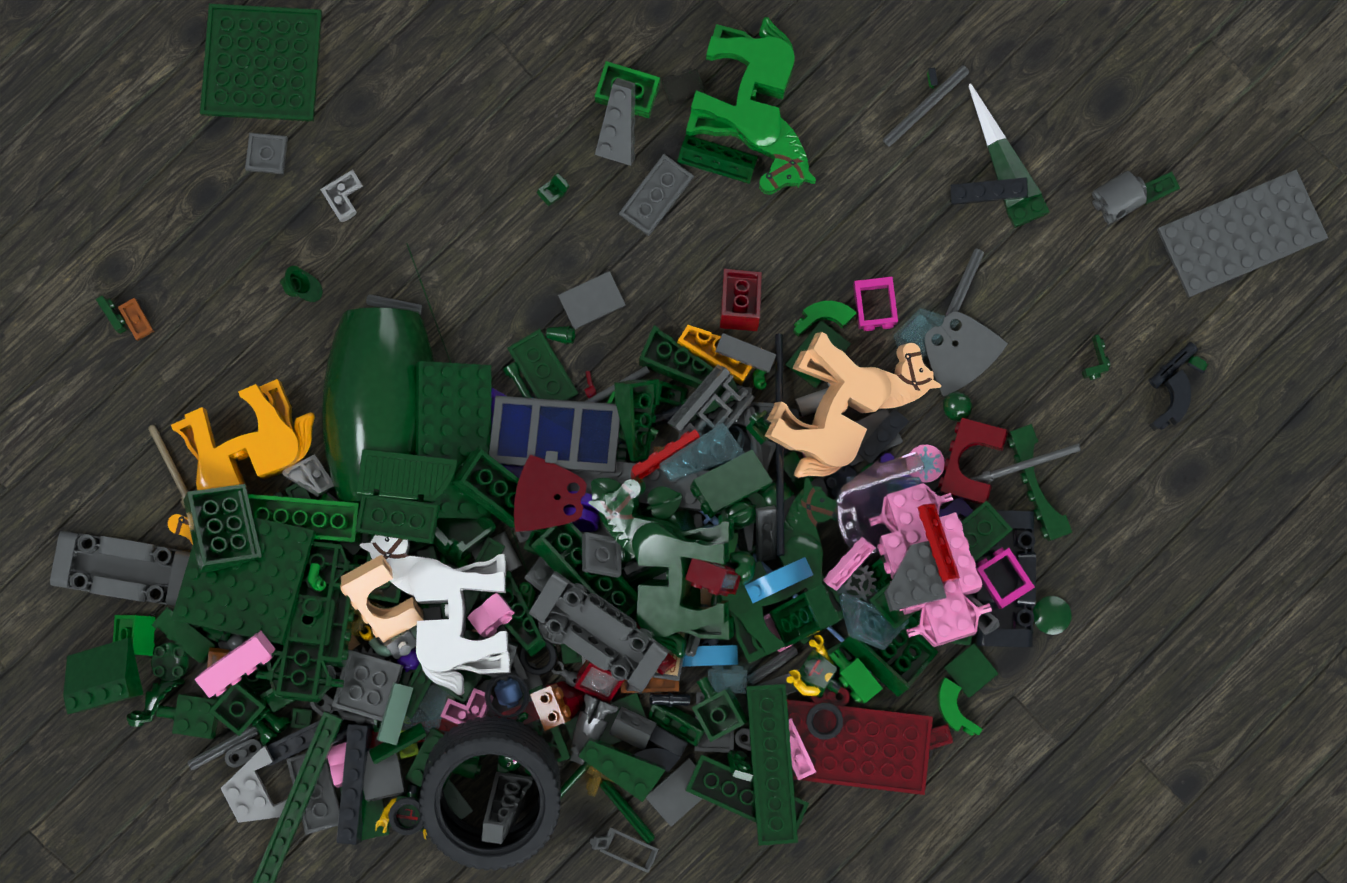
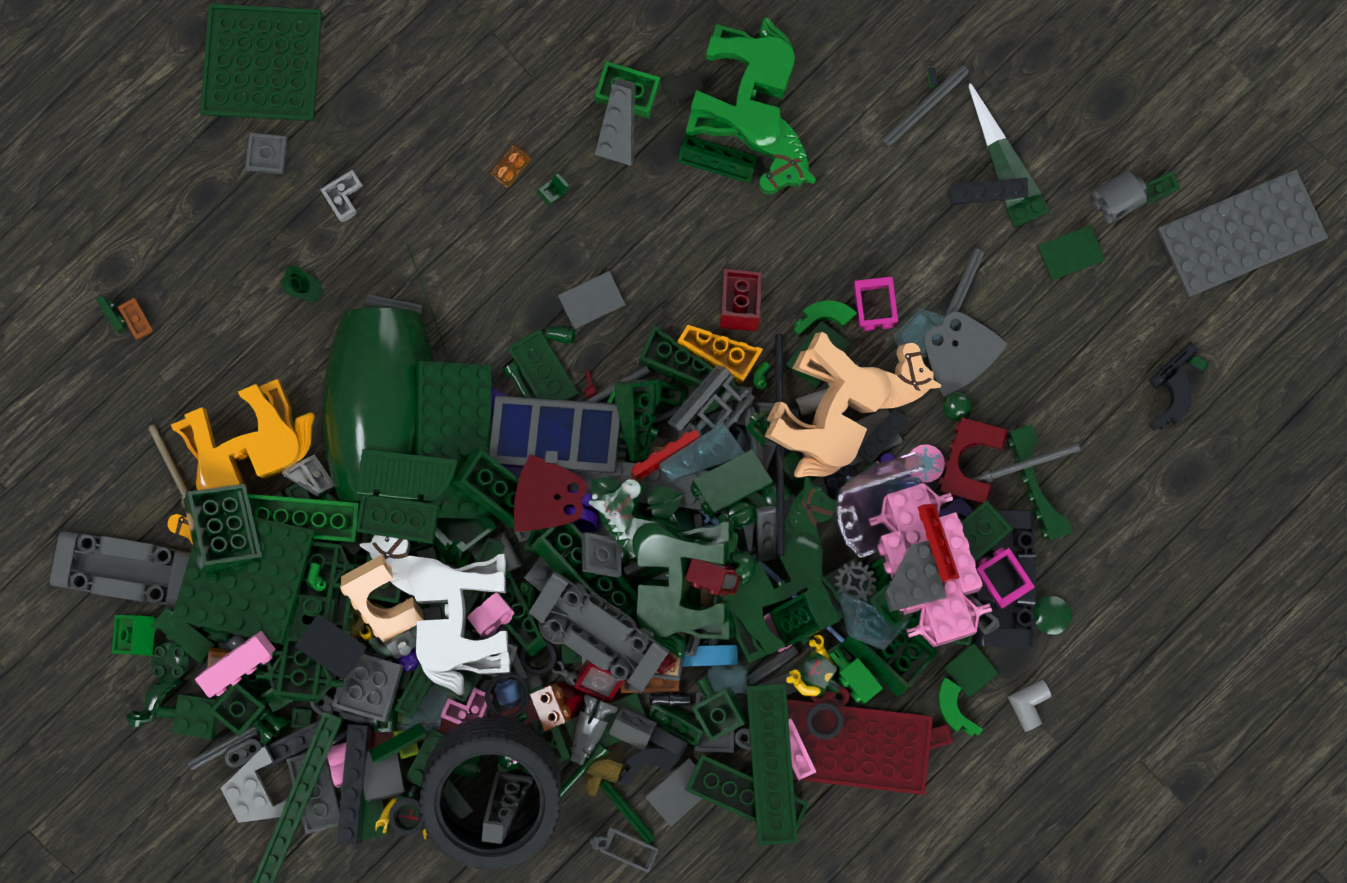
(101, 677): dark green slope -> none
(330, 647): none -> black tile
(394, 713): sand green tile -> none
(510, 166): none -> clear orange slope
(626, 770): dark green wedge -> none
(656, 195): dark grey tile -> none
(740, 765): dark green plate -> none
(745, 353): dark grey tile -> none
(778, 580): dark azure arch -> none
(849, 563): bright pink plate -> none
(1024, 702): none -> light grey brick
(1071, 253): none -> dark green tile
(1104, 362): dark green bracket -> none

